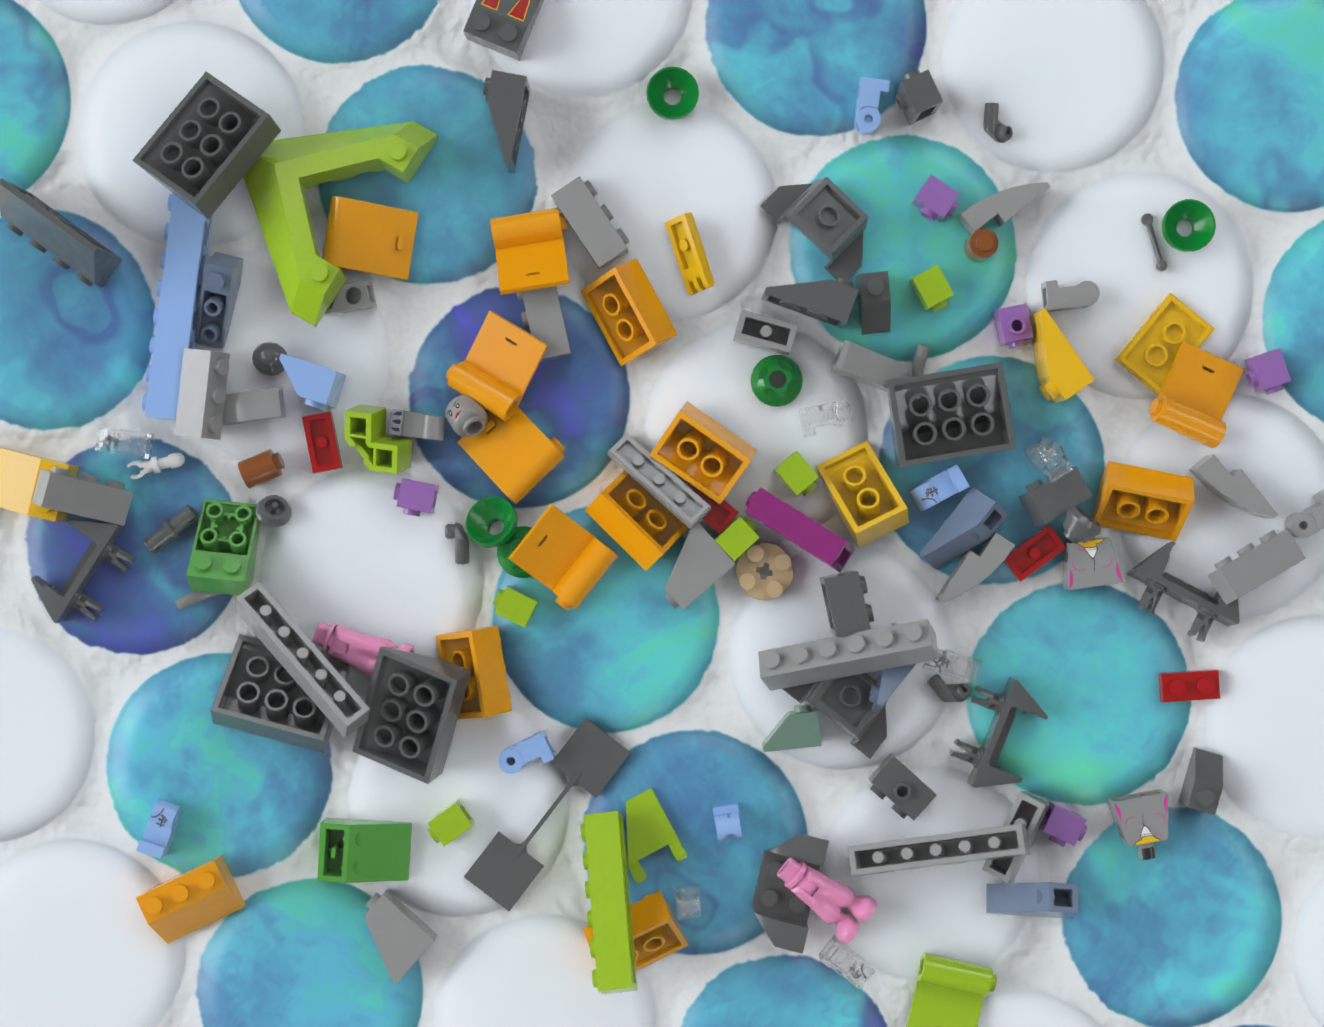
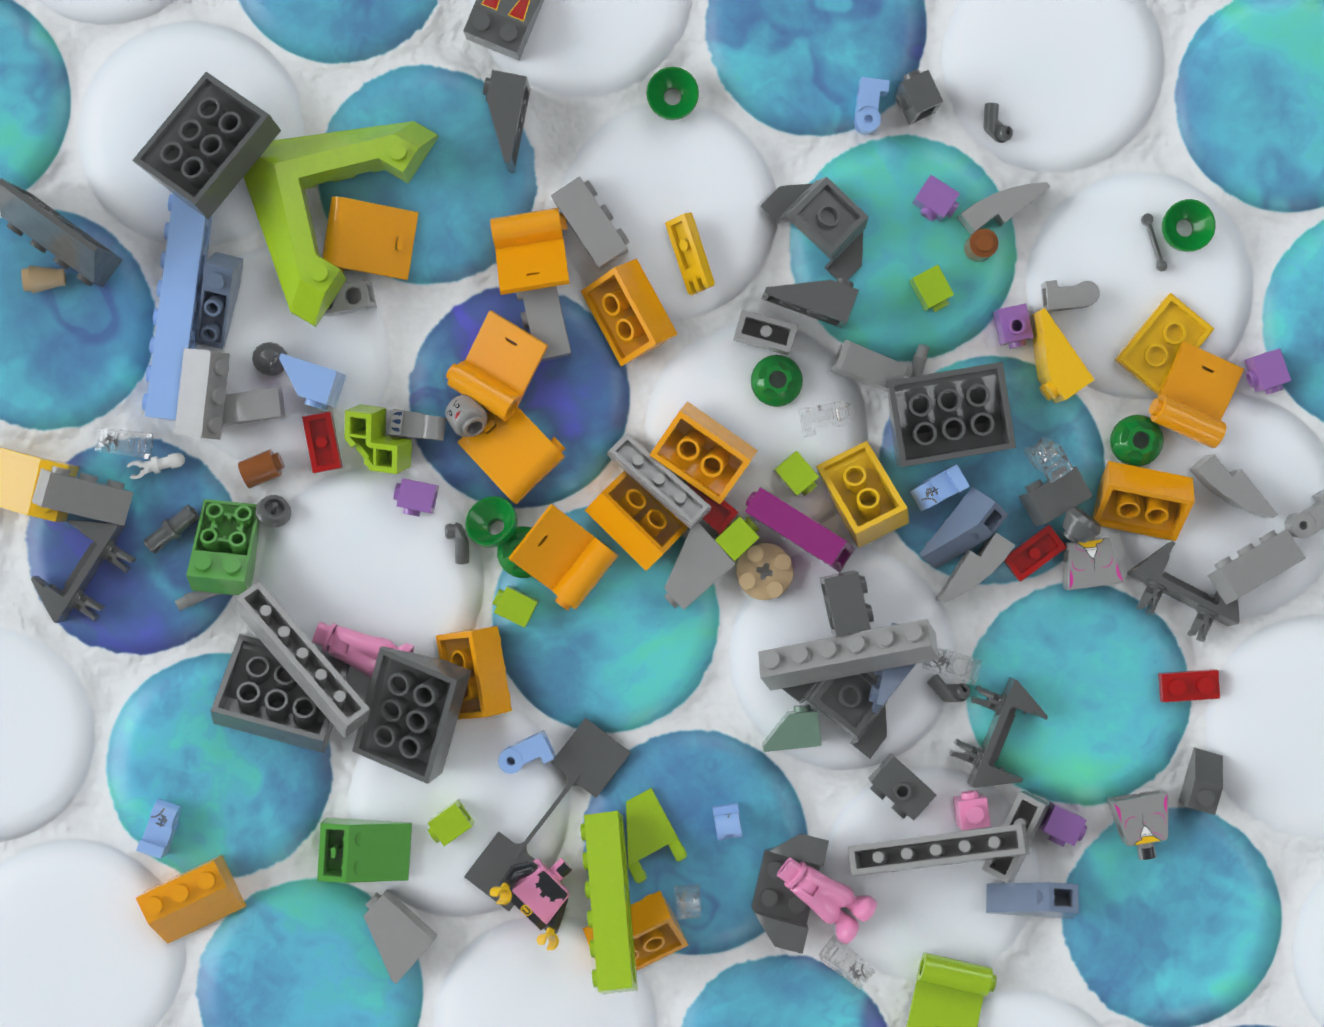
(42, 278): none -> tan cone
(537, 894): none -> torso
(874, 302): dark grey slope -> none
(971, 810): none -> bright pink brick
(1122, 440): none -> green piece

